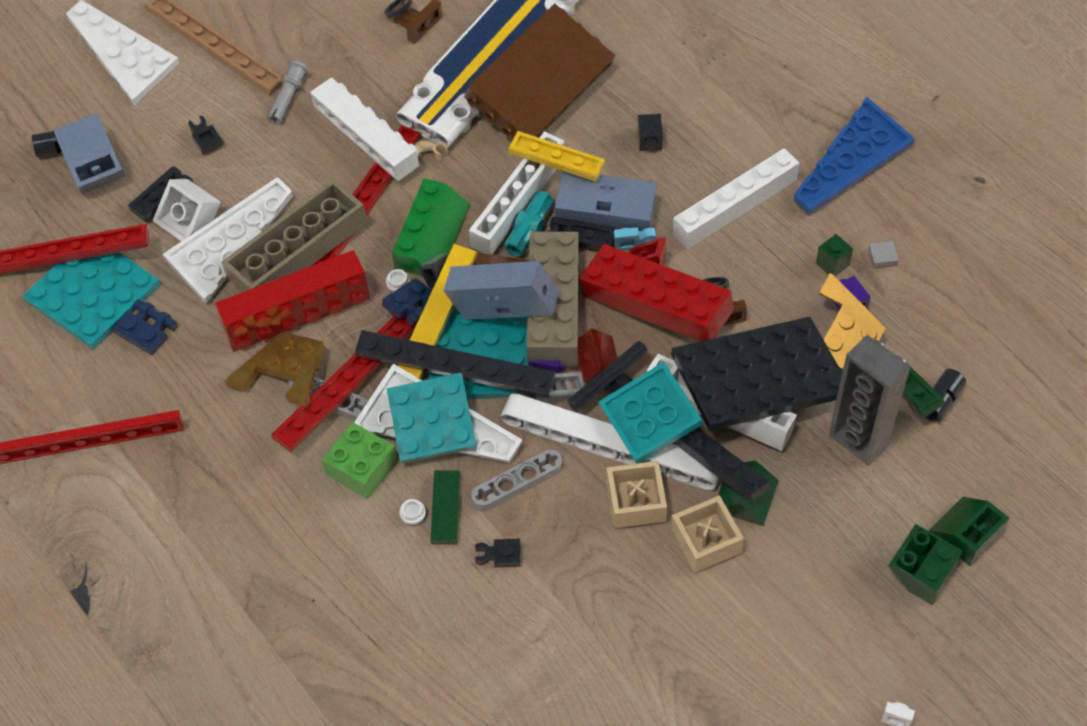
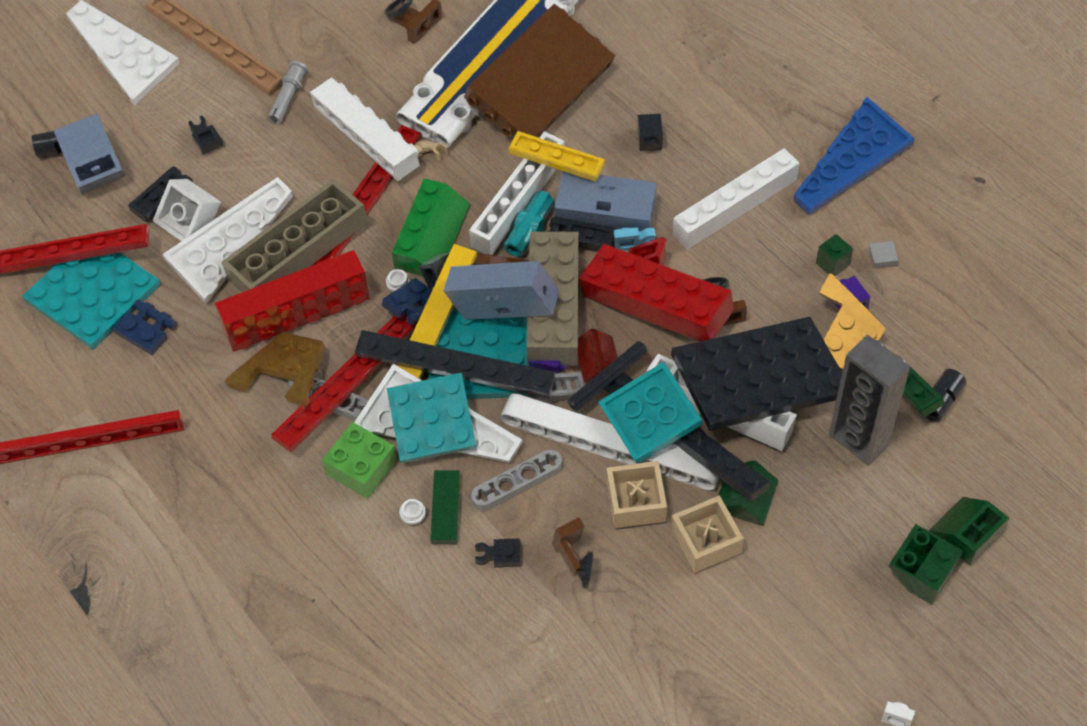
(562, 542): none -> reddish brown piece

